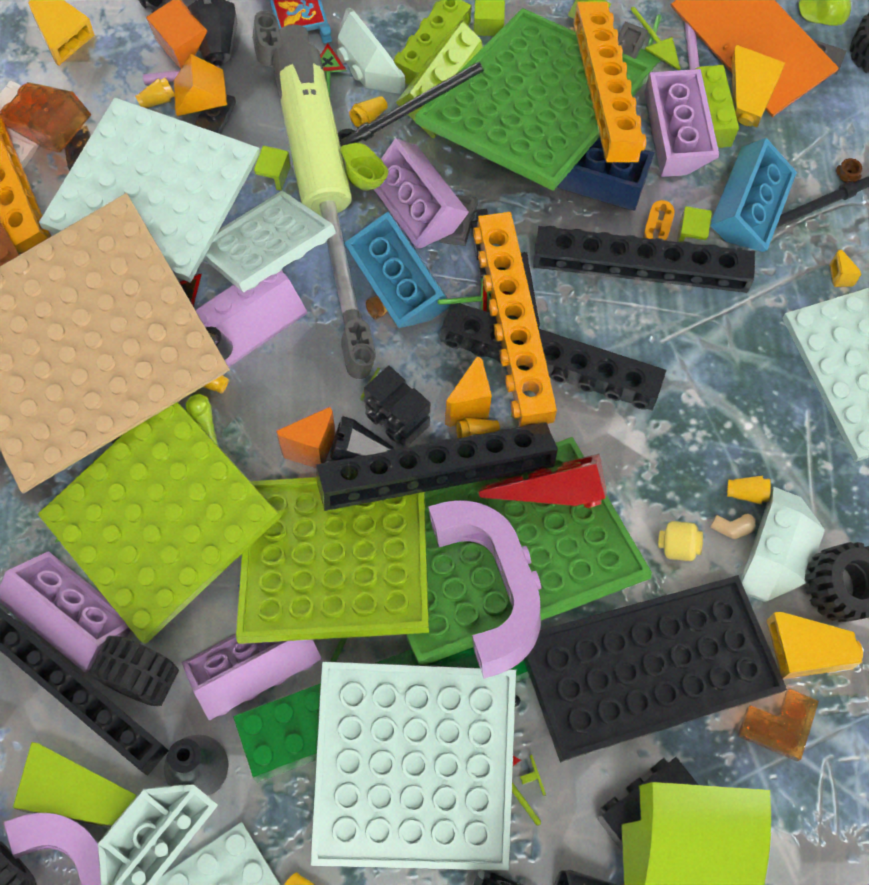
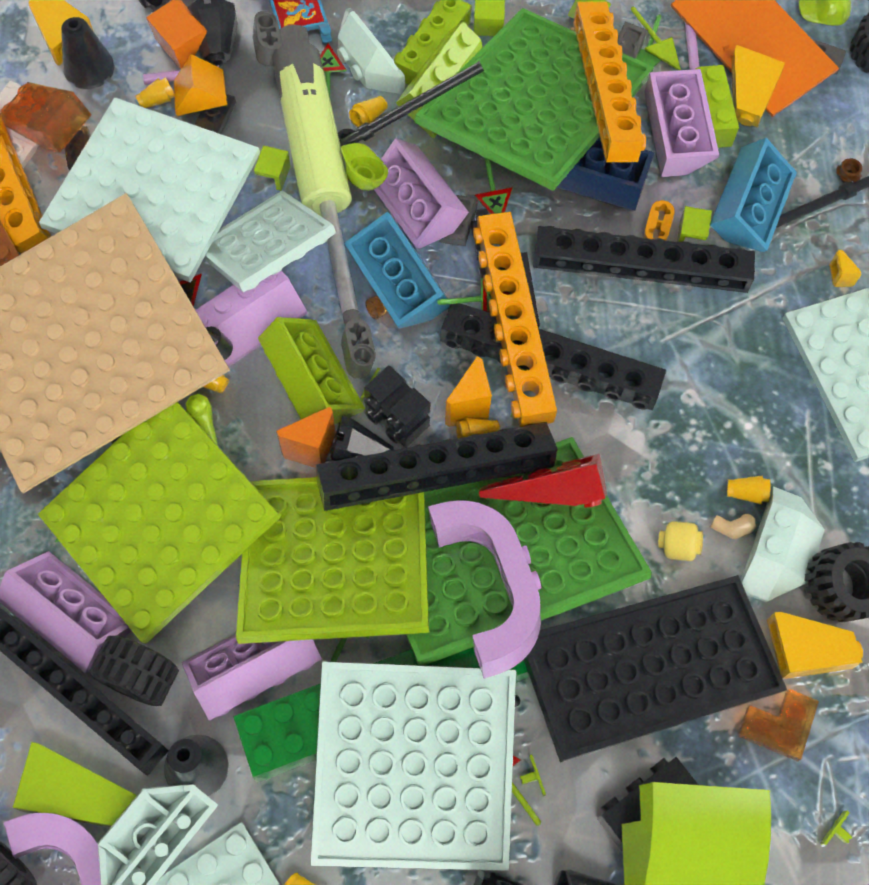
(83, 55): none -> black cone
(309, 368): none -> lime slope
(495, 200): none -> piece
(837, 830): none -> lime piece

